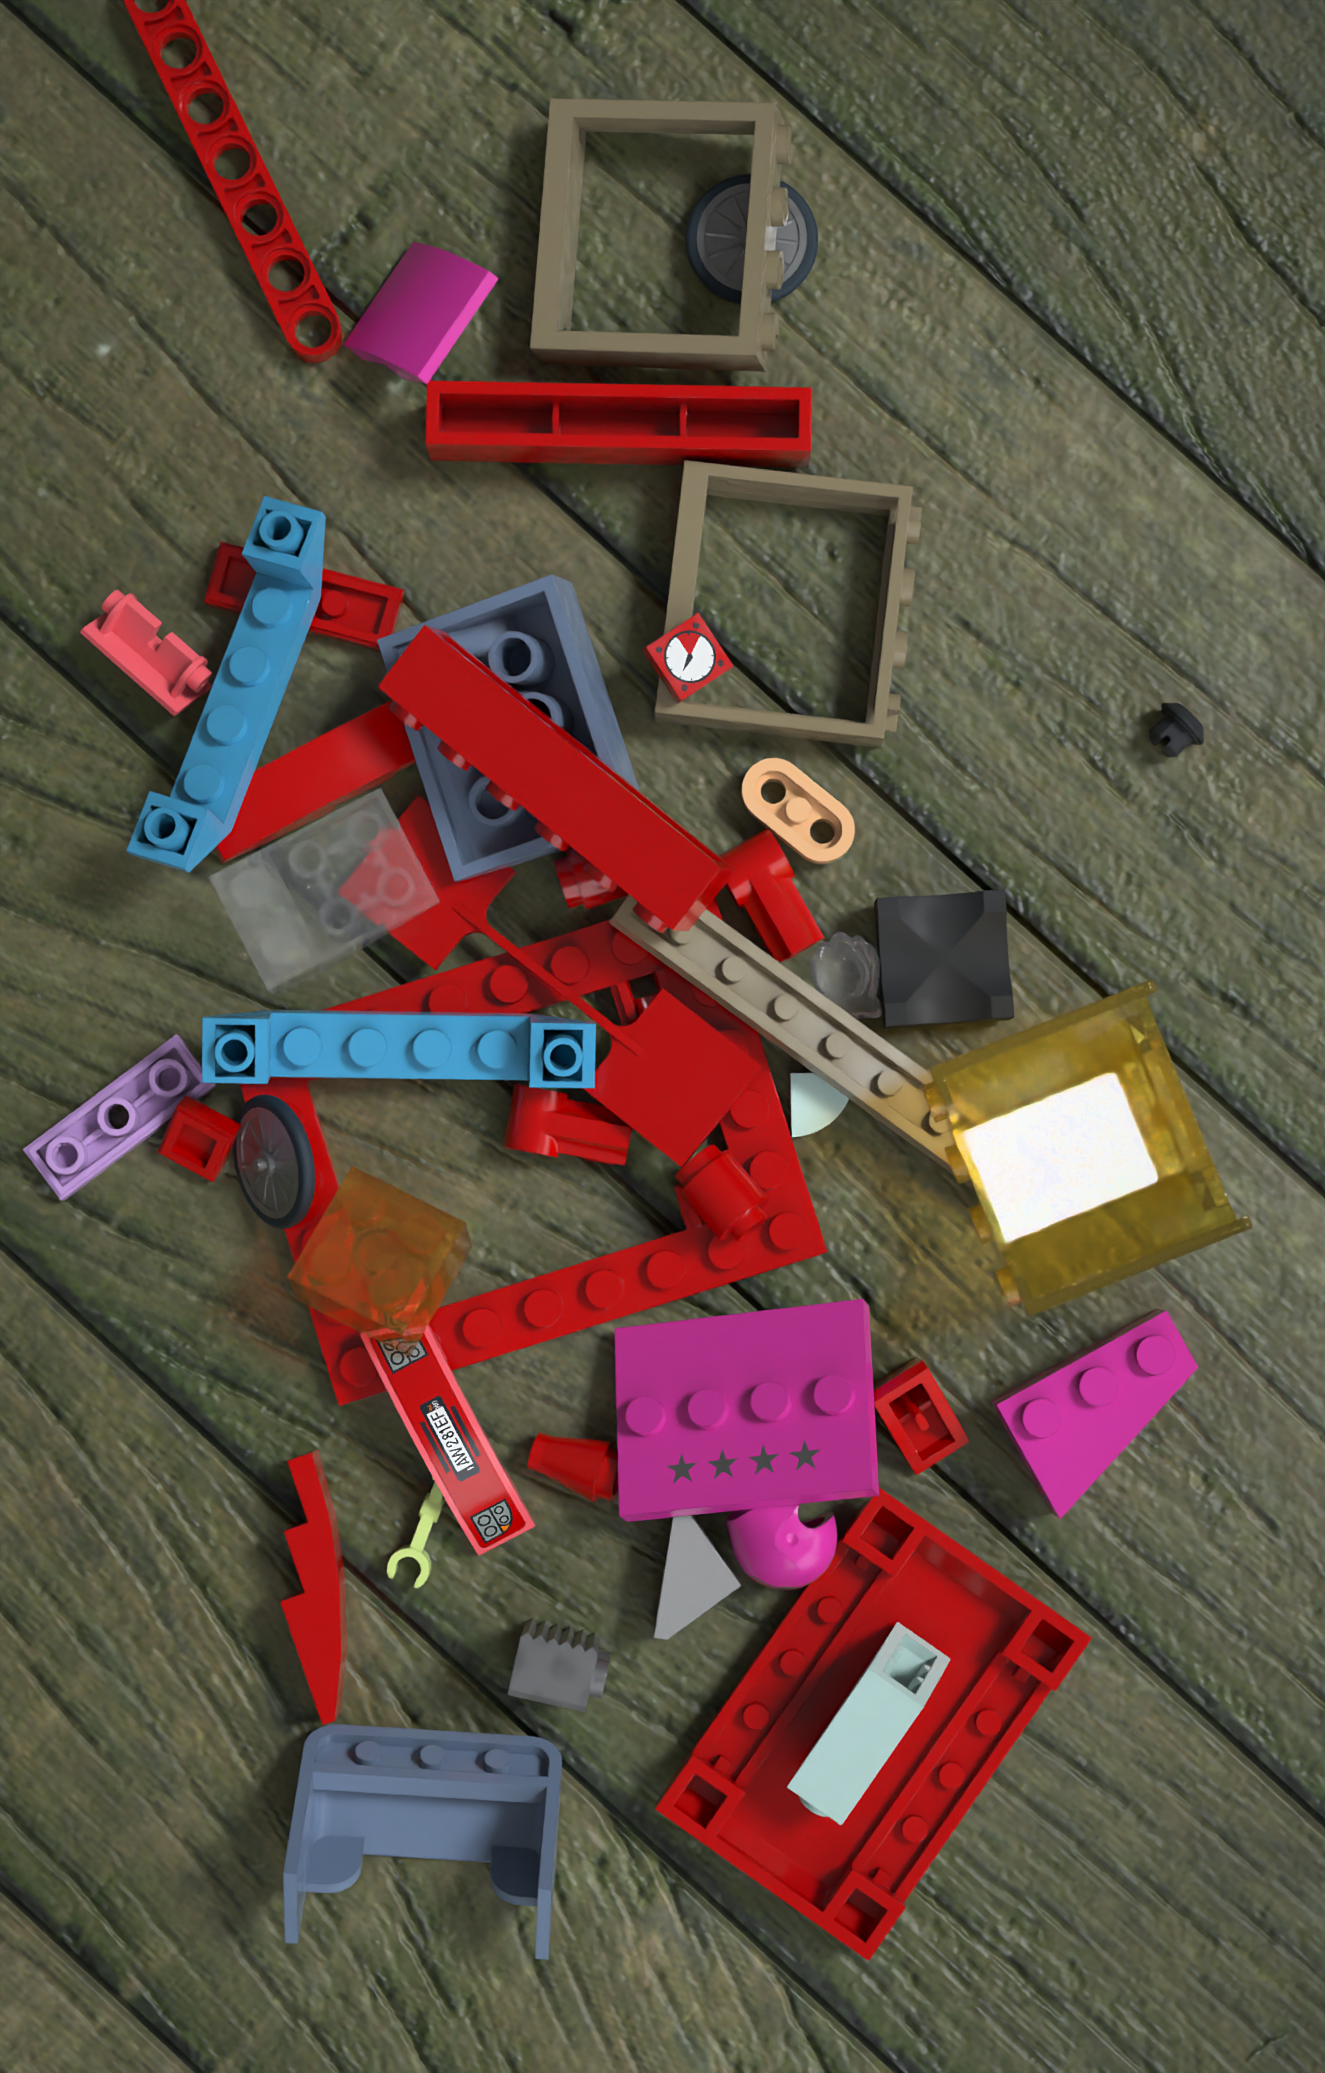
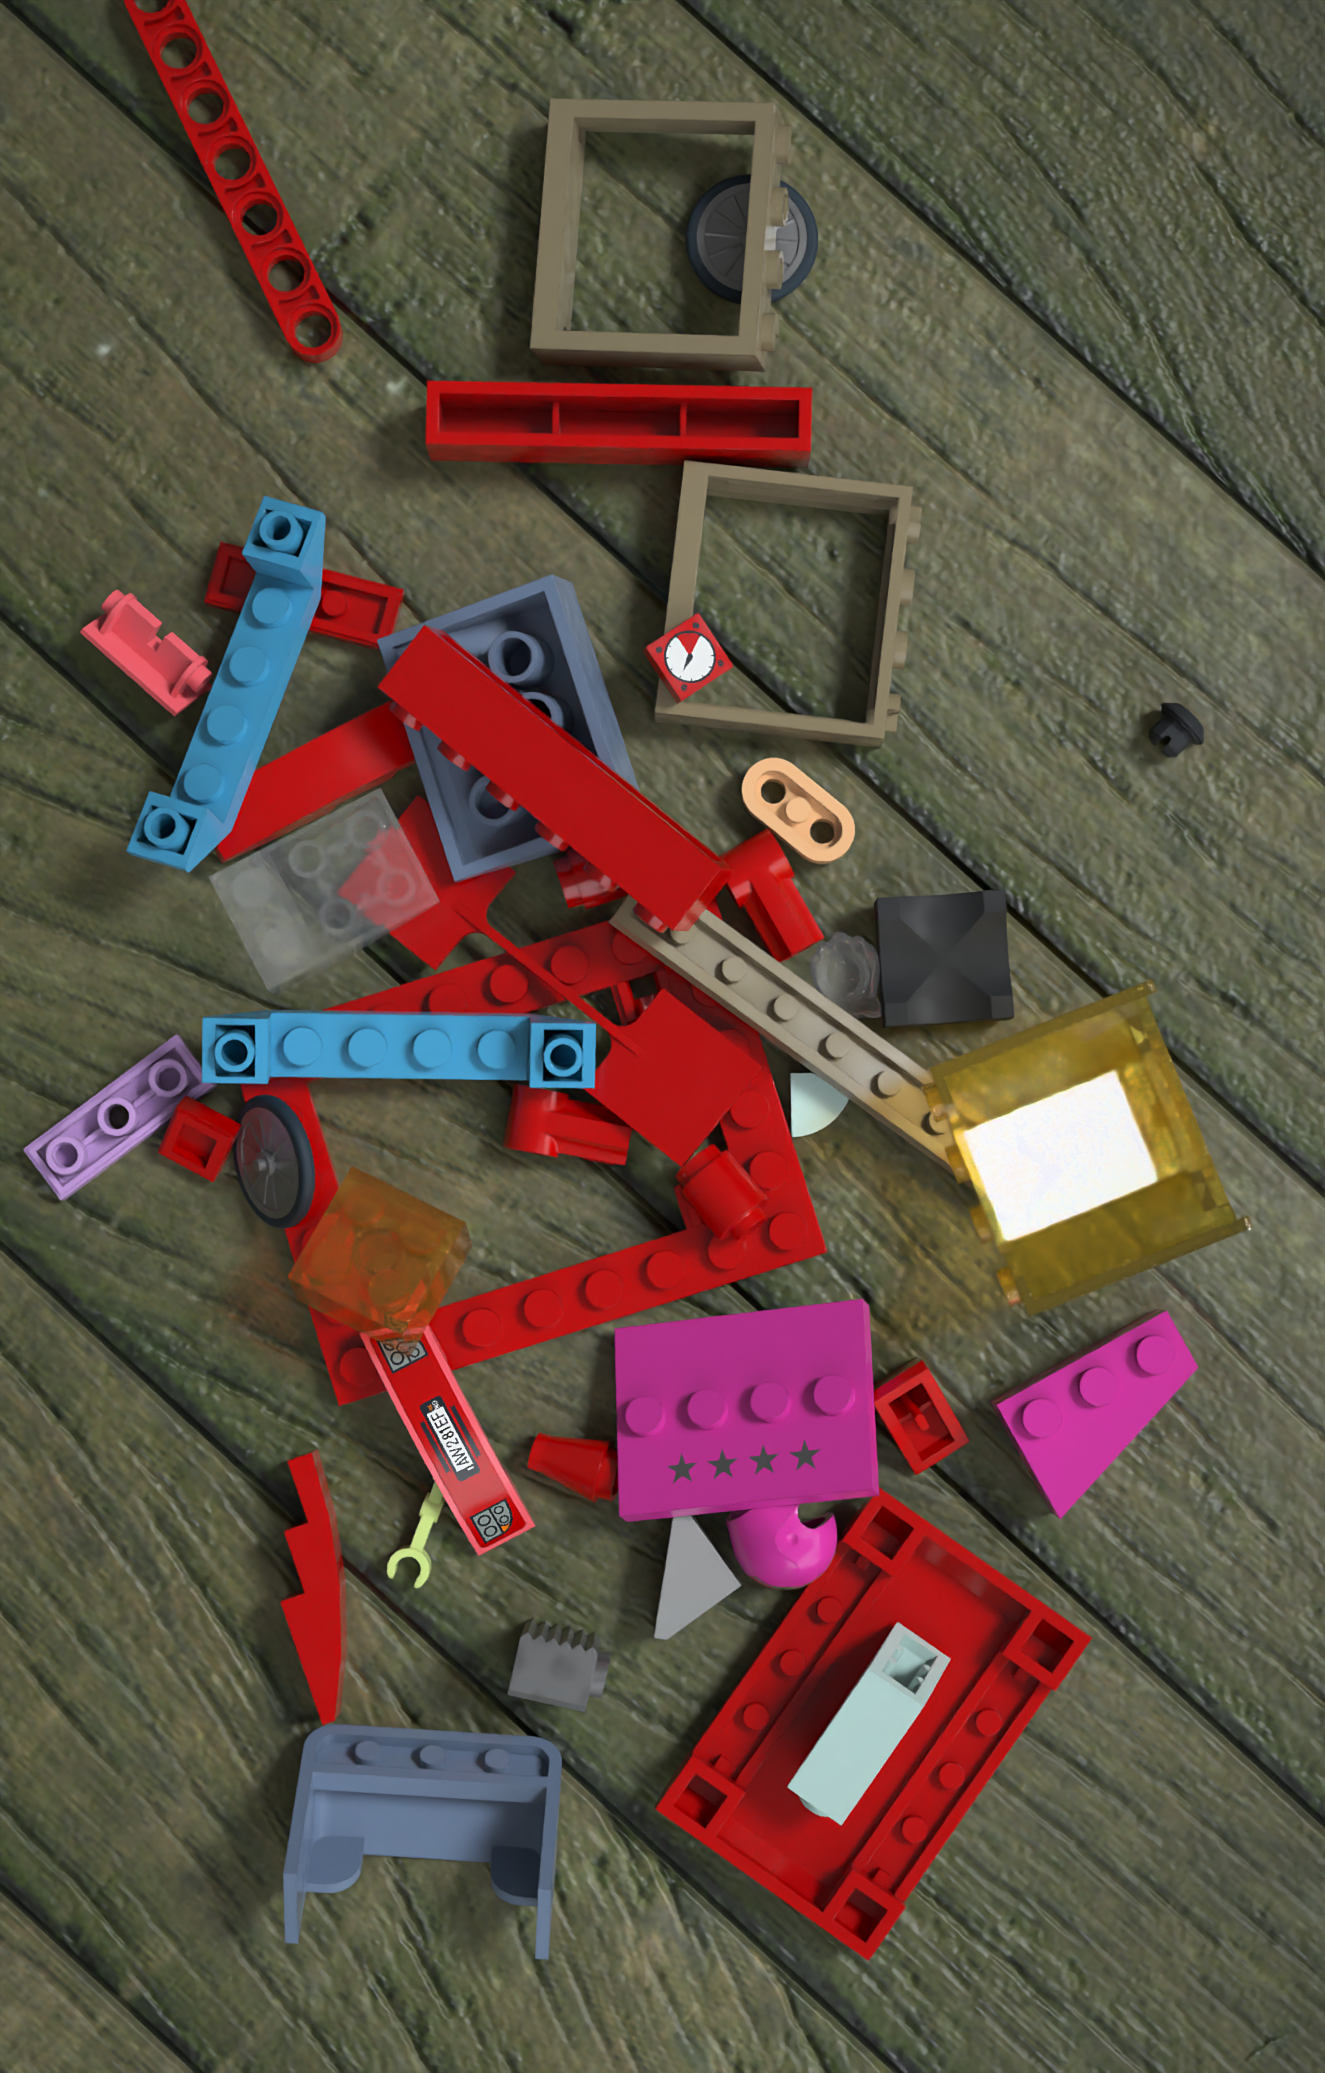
(420, 312): dark pink slope -> none

